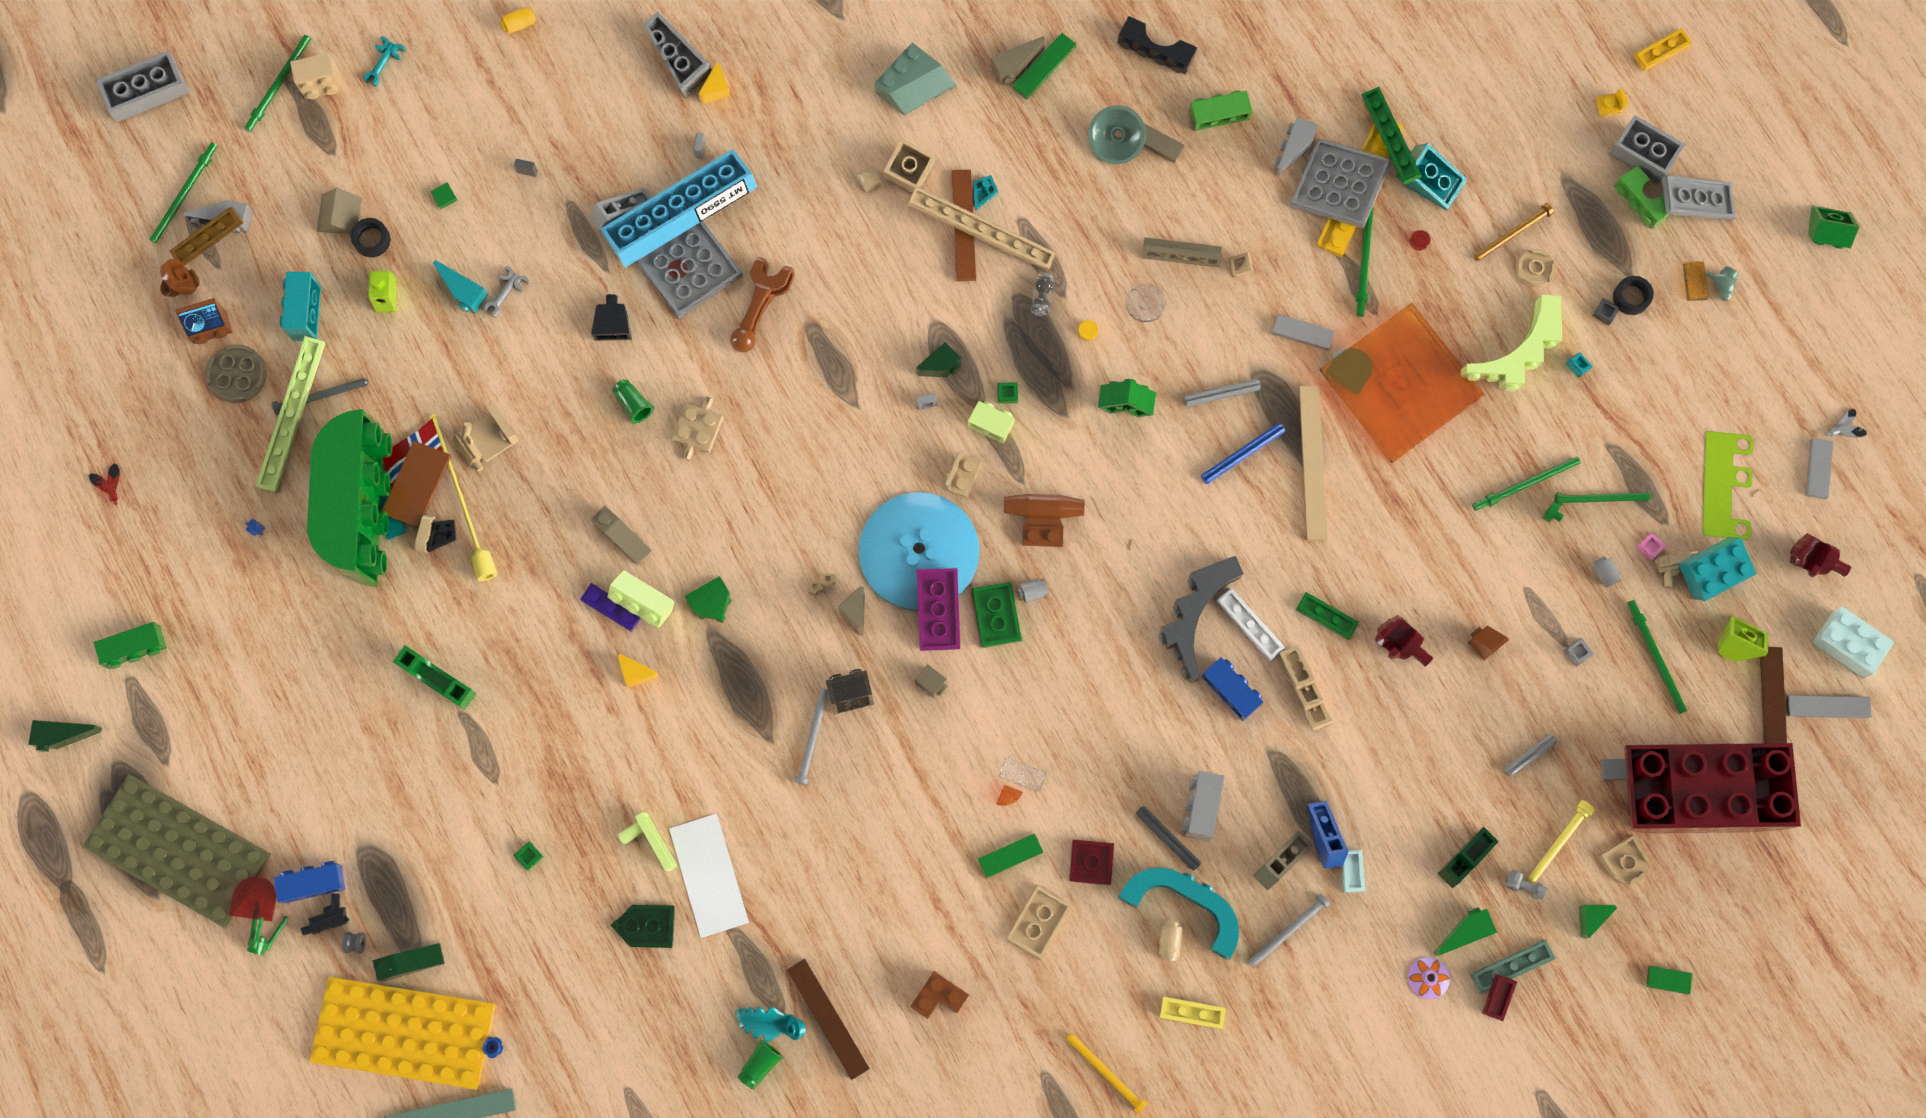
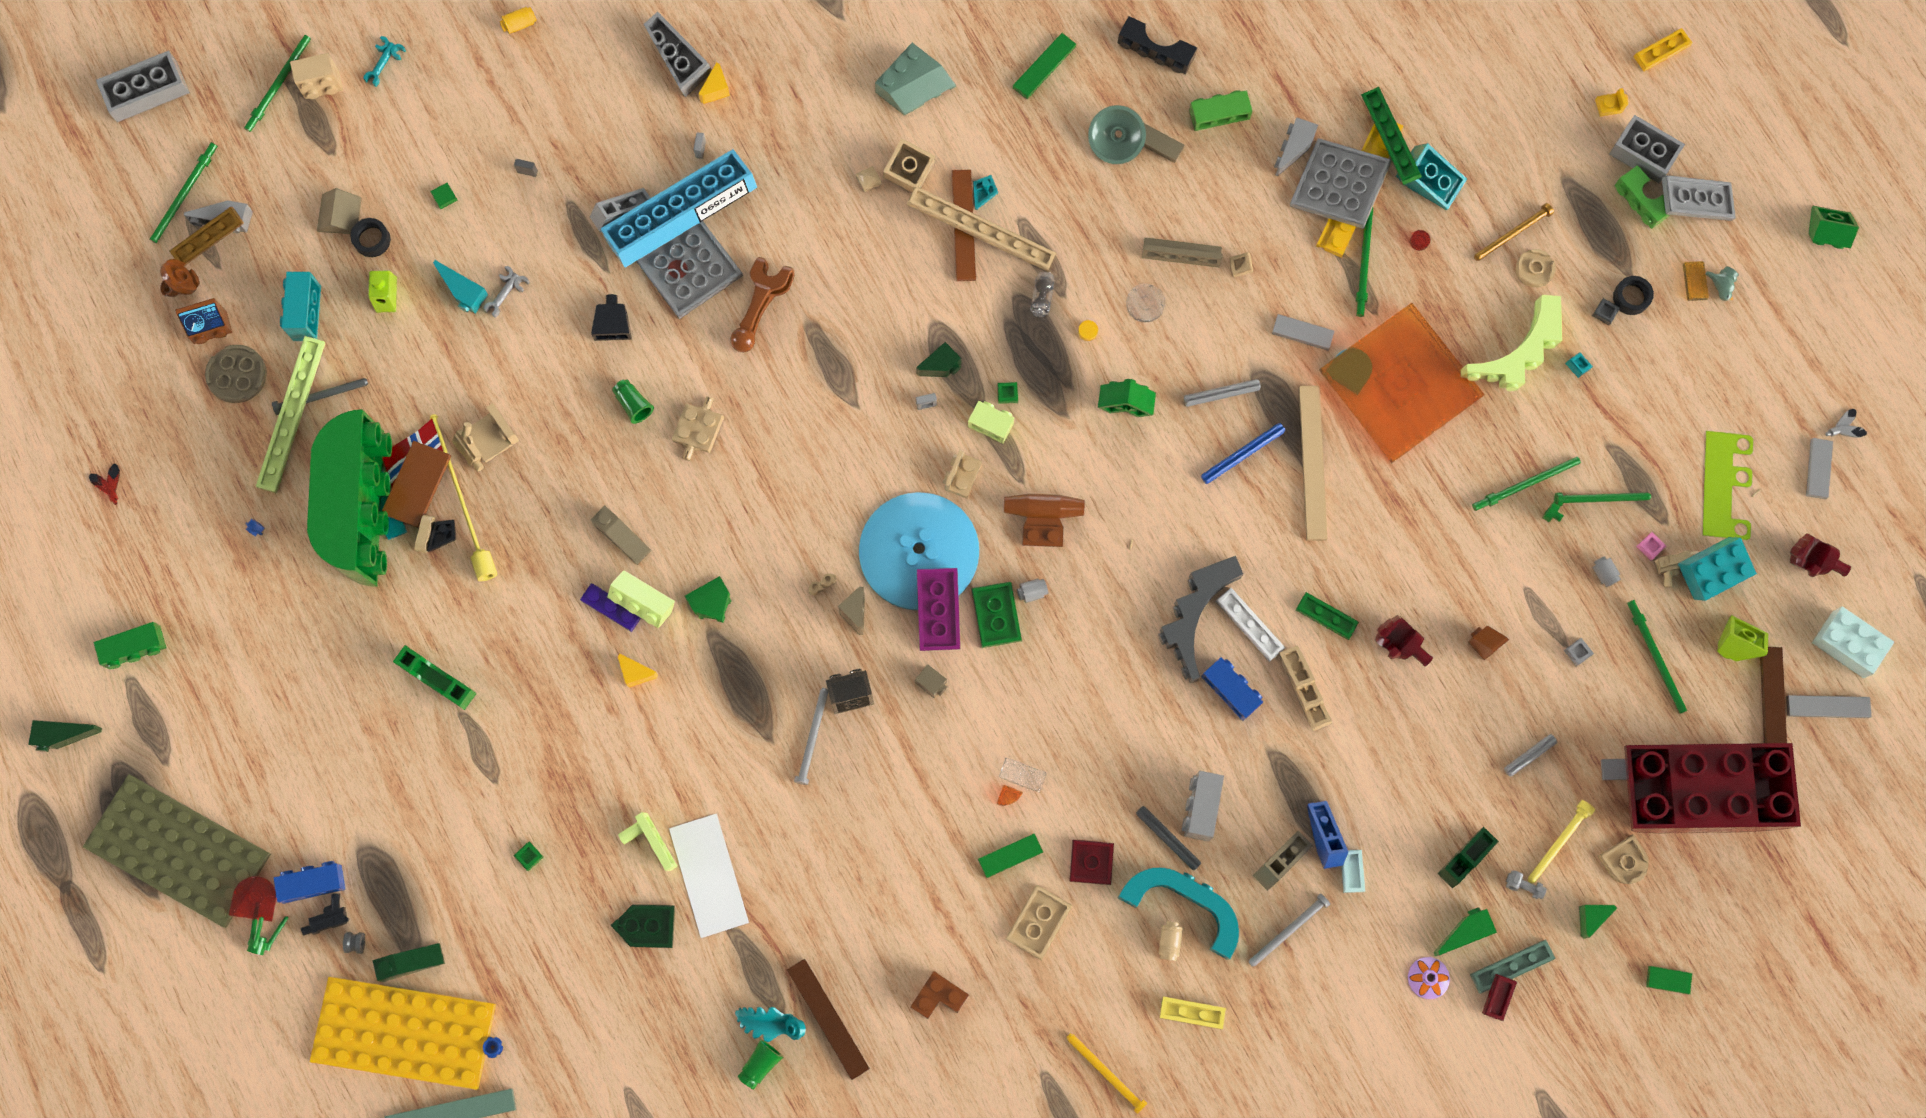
(1011, 63): dark tan slope -> none

